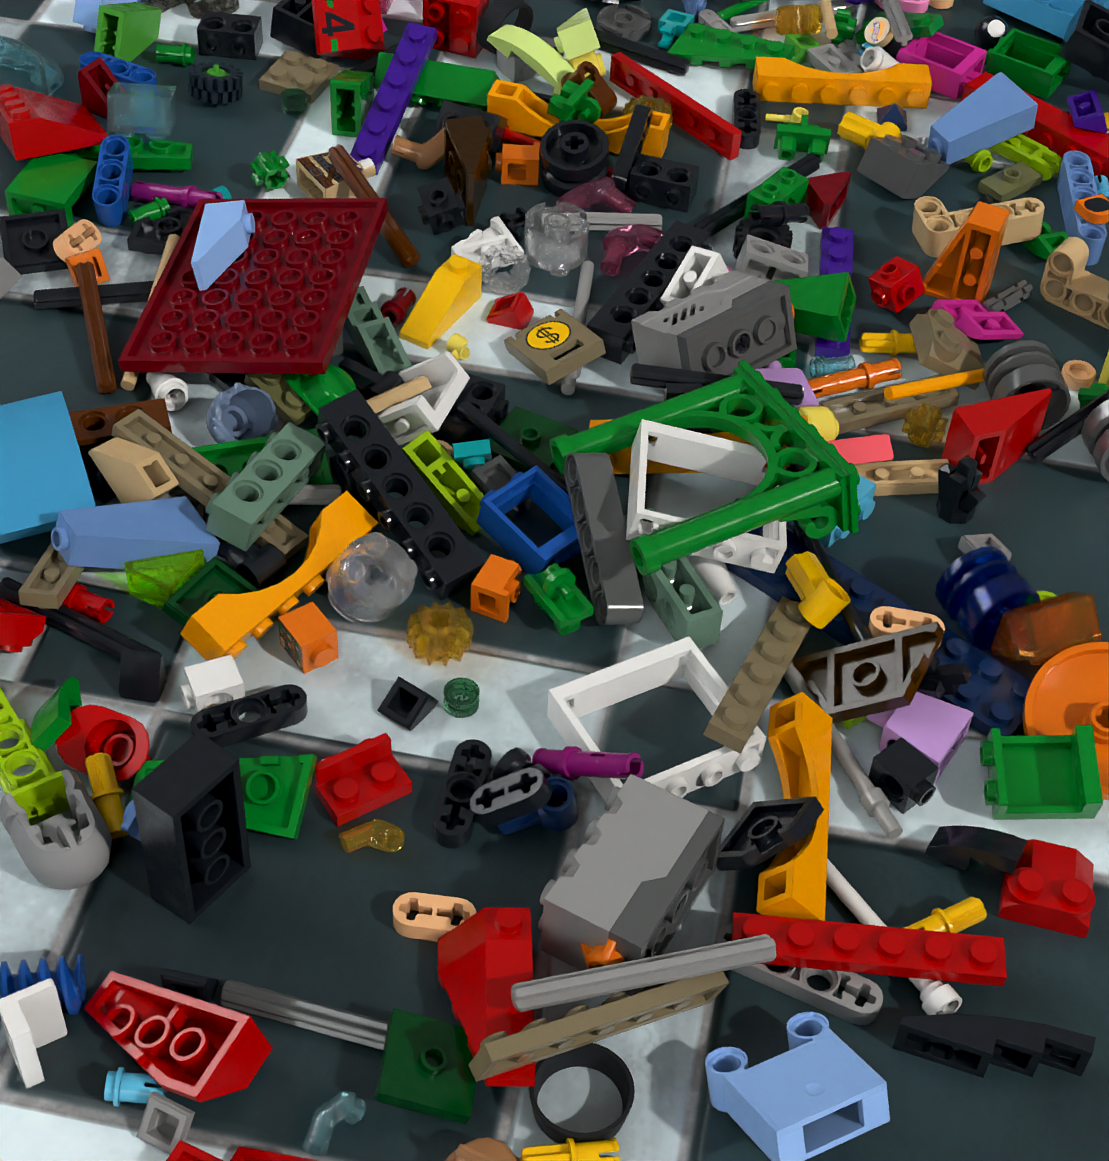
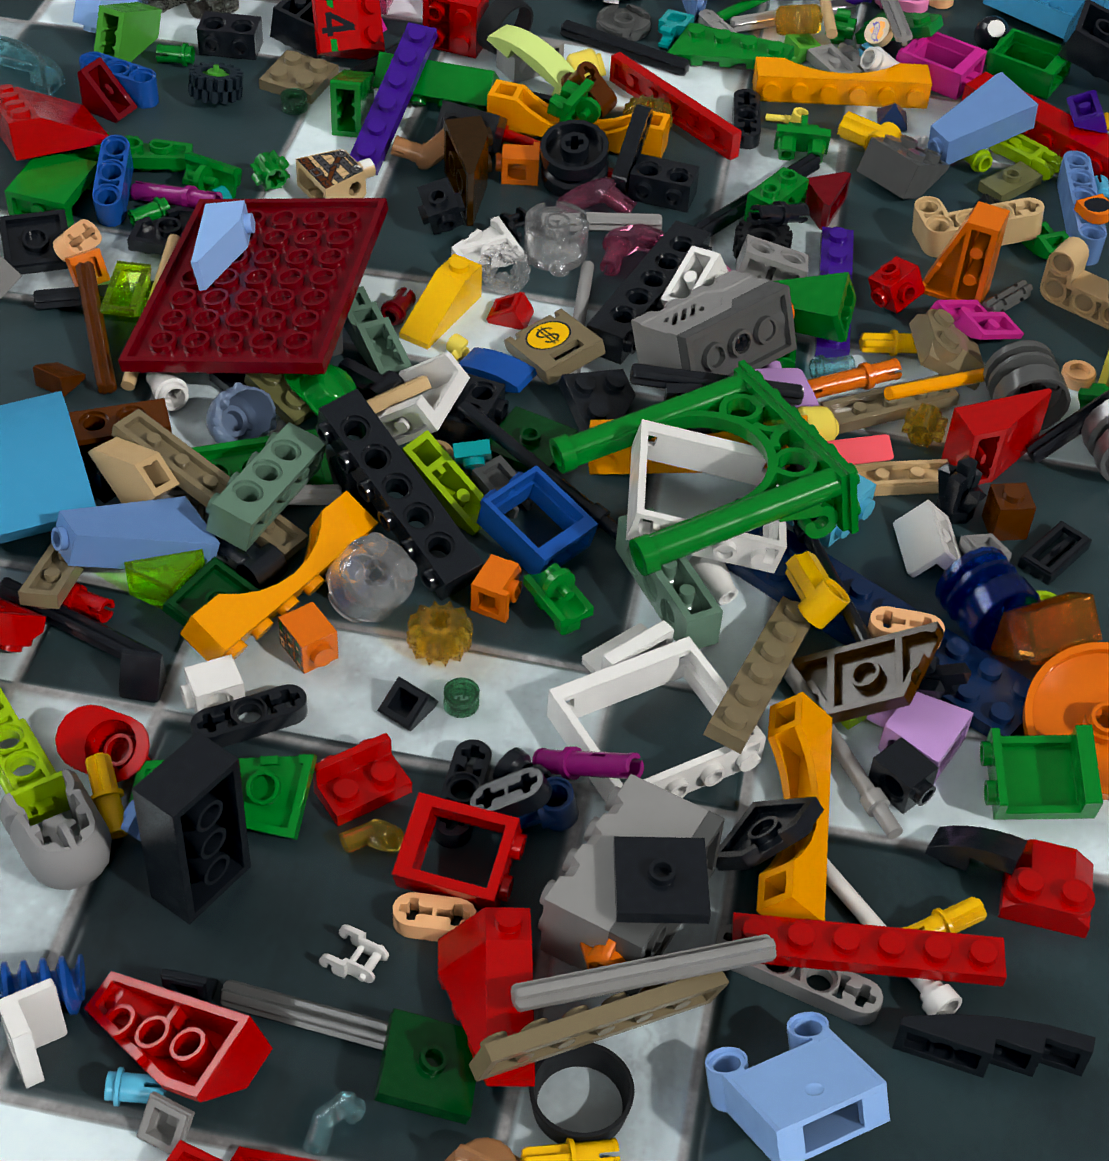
(55, 714): green slope -> none
(57, 377): none -> reddish brown slope
(127, 289): none -> clear neon green slope
(141, 109): clear light blue brick -> none
(210, 173): none -> green hips
(349, 966): none -> white piece
(362, 189): reddish brown axle -> none
(417, 838): none -> red window
(498, 368): none -> blue slope
(576, 36): yellowish green slope -> none
(597, 395): none -> black plate
(602, 539): dark grey beam -> none
(628, 645): none -> white panel
(661, 880): none -> black plate
(926, 539): none -> white panel
(1009, 511): none -> reddish brown brick
(1041, 567): none -> black tile

